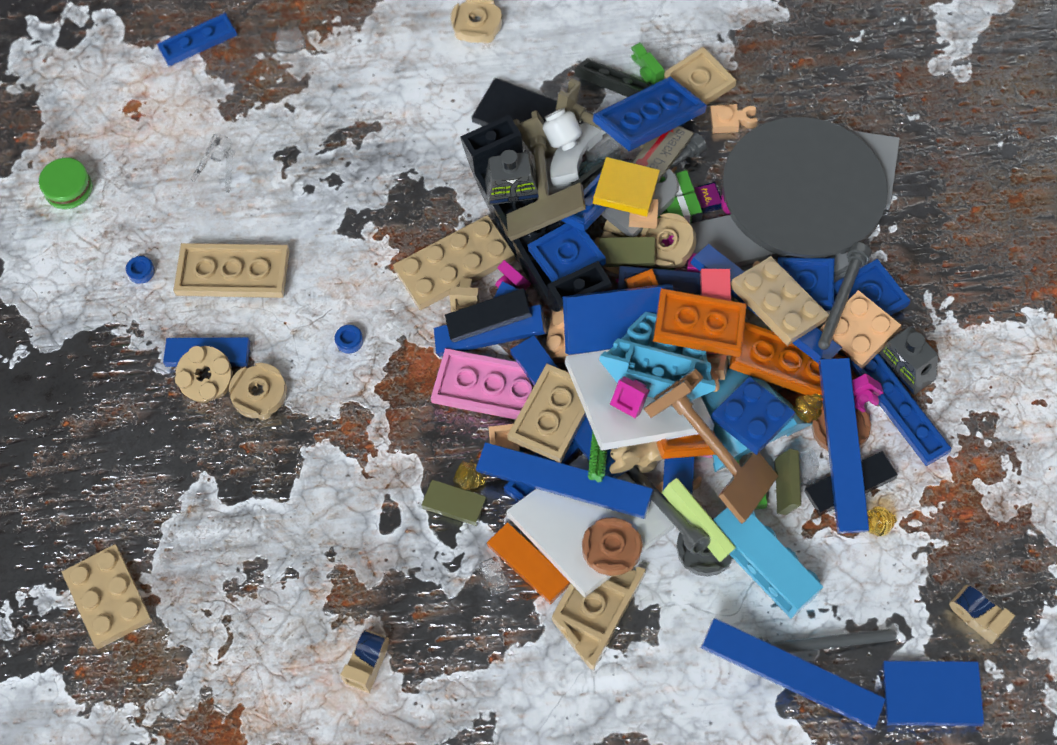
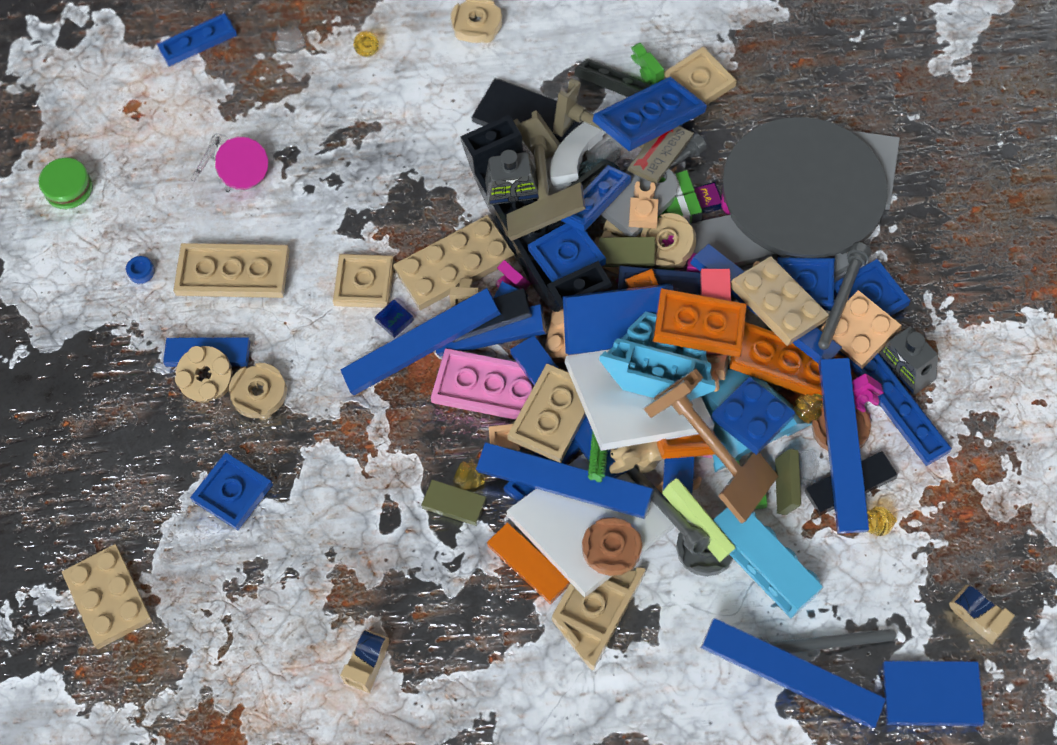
(231, 491): none -> blue plate
(241, 163): none -> dark pink tile
(348, 339): blue tile -> none
(363, 280): none -> tan tile
(366, 43): none -> clear yellow plate
(394, 318): none -> clear blue tile
(420, 341): none -> blue tile
(493, 576): clear piece -> none
(562, 129): white head -> none
(626, 186): yellow tile -> none
(629, 396): dark pink tile -> none
(728, 118): light nougat plate -> none

